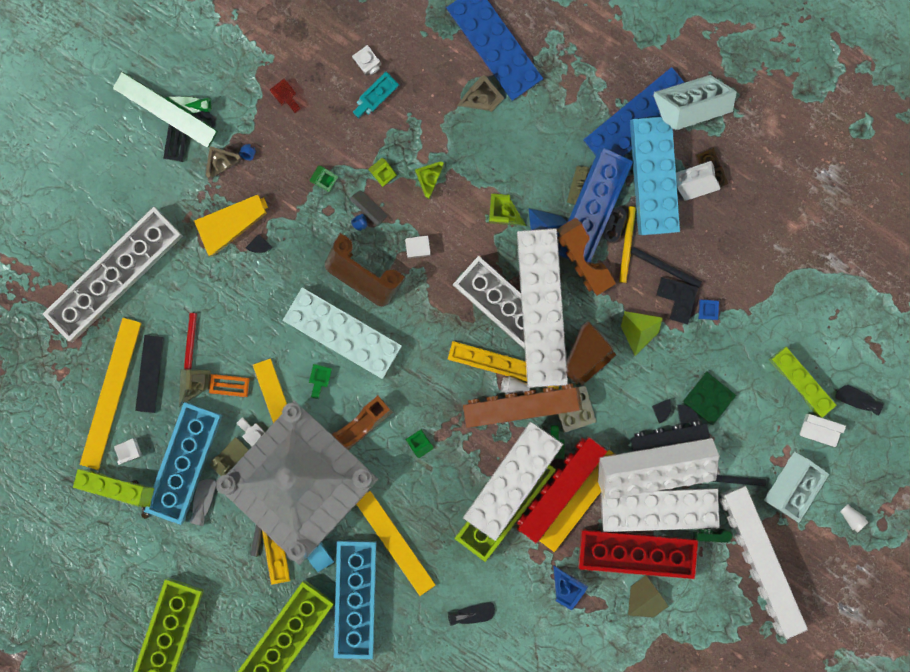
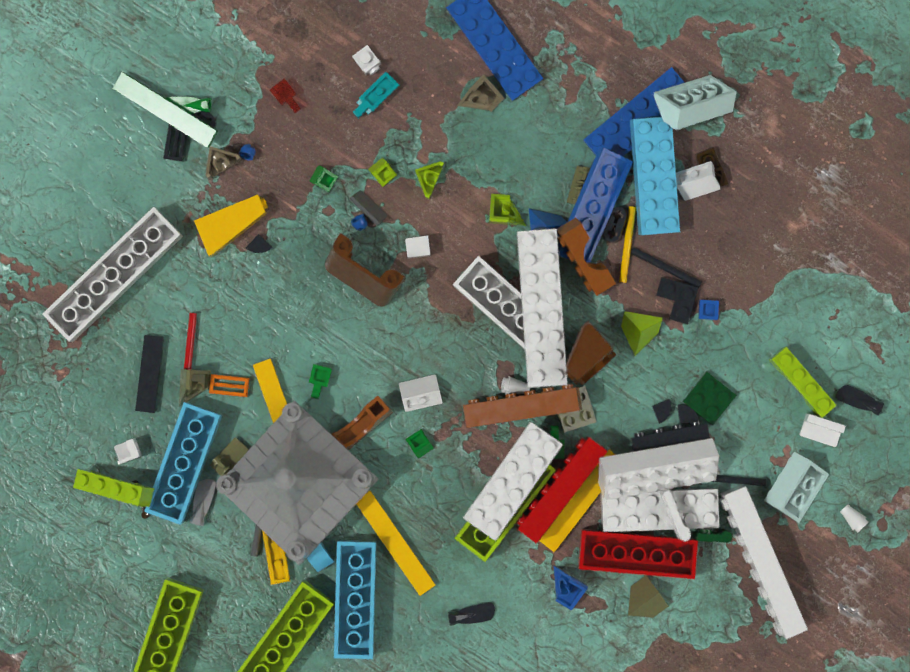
(110, 393): yellow tile -> none
(252, 433): white plate -> none
(342, 333): light aqua brick -> none
(420, 393): none -> white panel
(489, 361): yellow tile -> none
(675, 515): none -> white hinge

